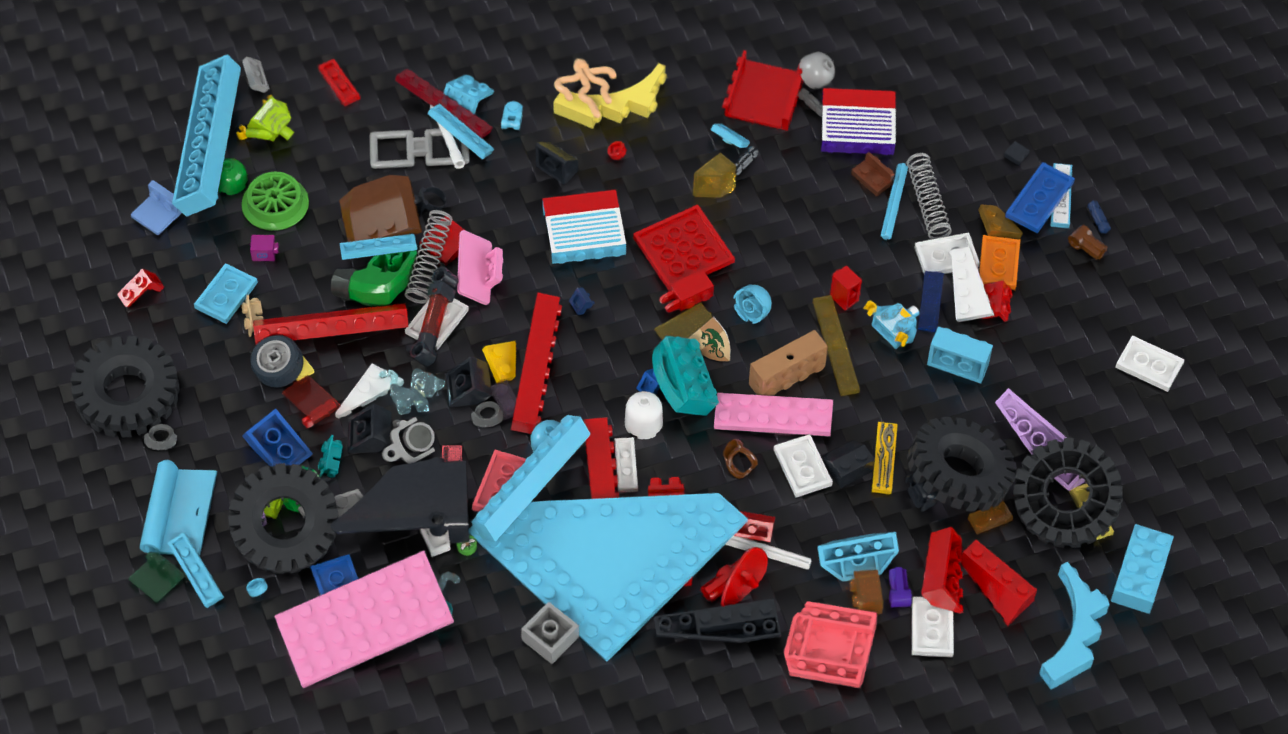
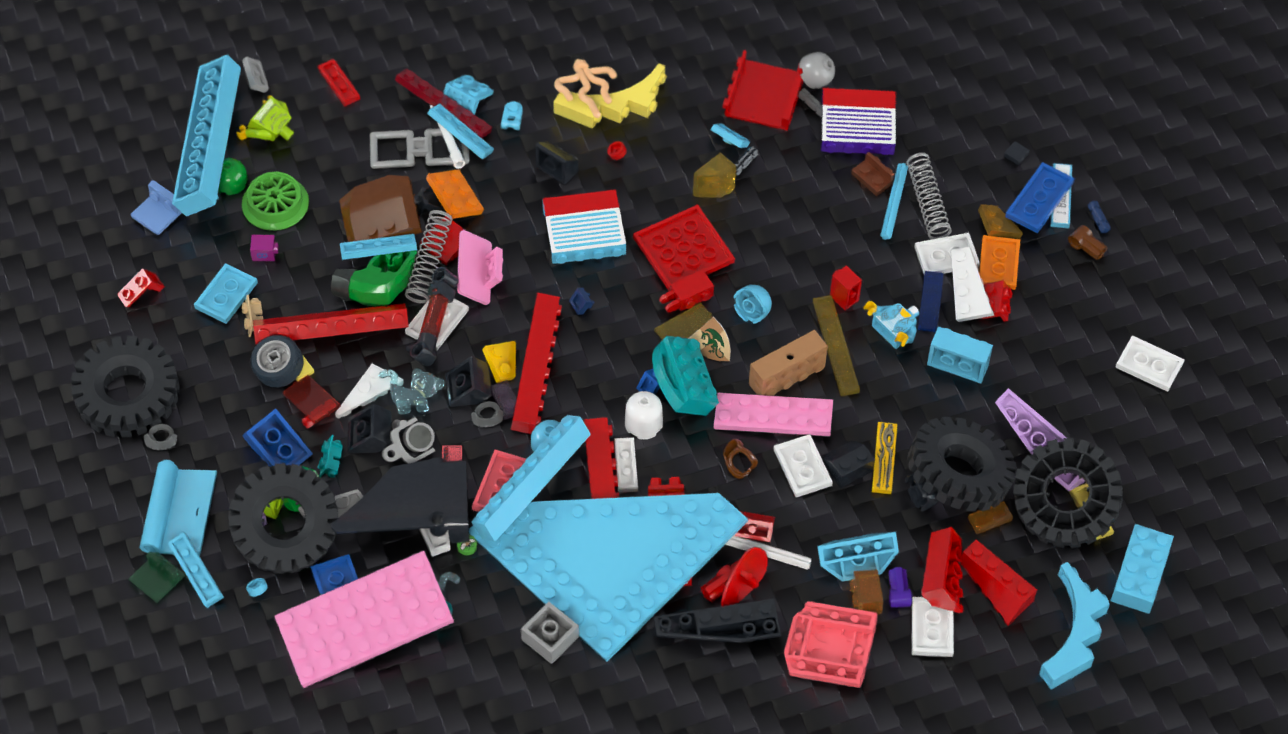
(454, 193): none -> orange plate

